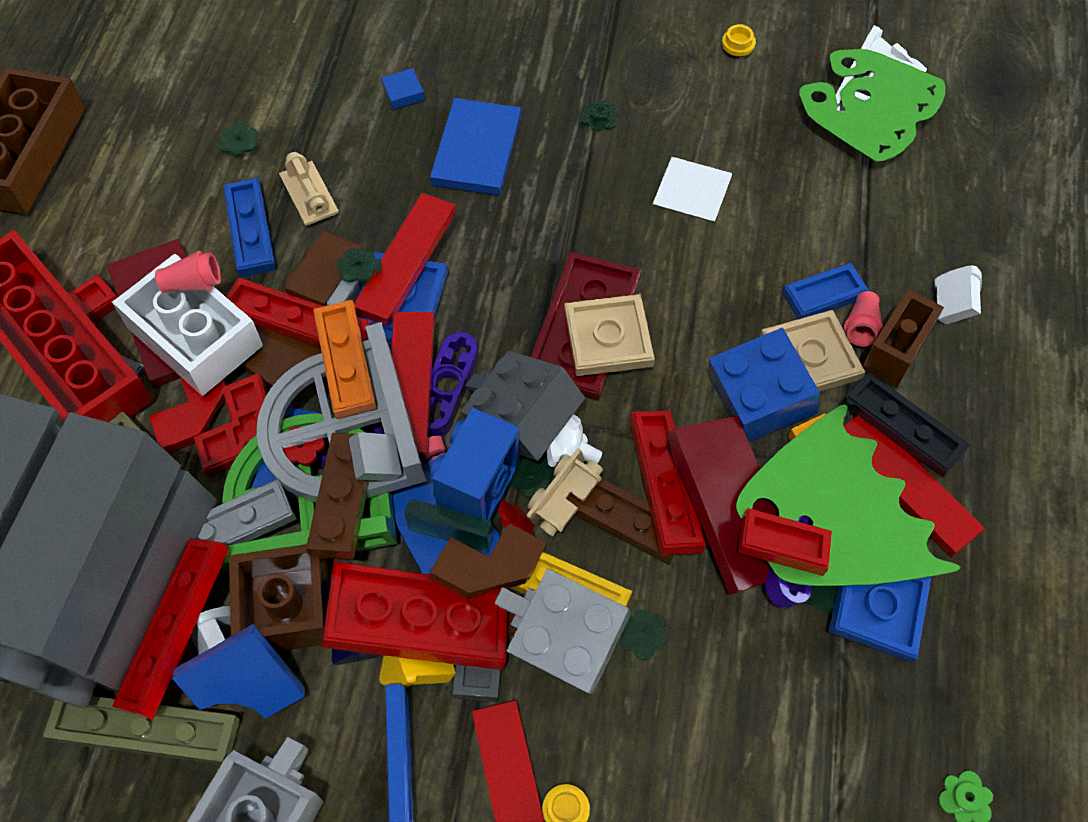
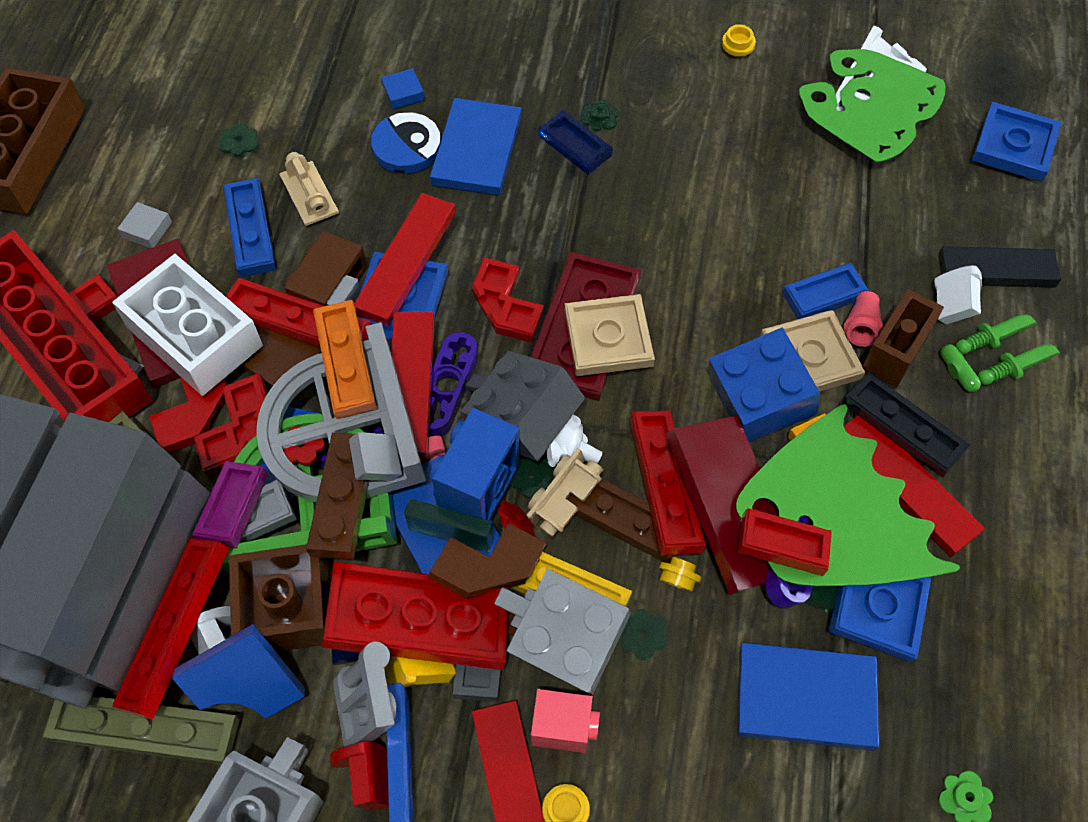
(144, 225): none -> light grey tile
(189, 274): coral cone -> none
(231, 503): none -> magenta tile
(358, 265): clear green plant -> none
(363, 696): none -> light grey plate
(367, 773): none -> red tile
(405, 142): none -> tile
(505, 313): none -> red tile
(563, 721): none -> coral brick
(575, 142): none -> clear blue tile
(679, 574): none -> yellow plate
(692, 188): white sticker -> none
(808, 696): none -> blue tile
(991, 336): none -> bright green piece
(1005, 265): none -> black tile
(1017, 141): none -> blue plate

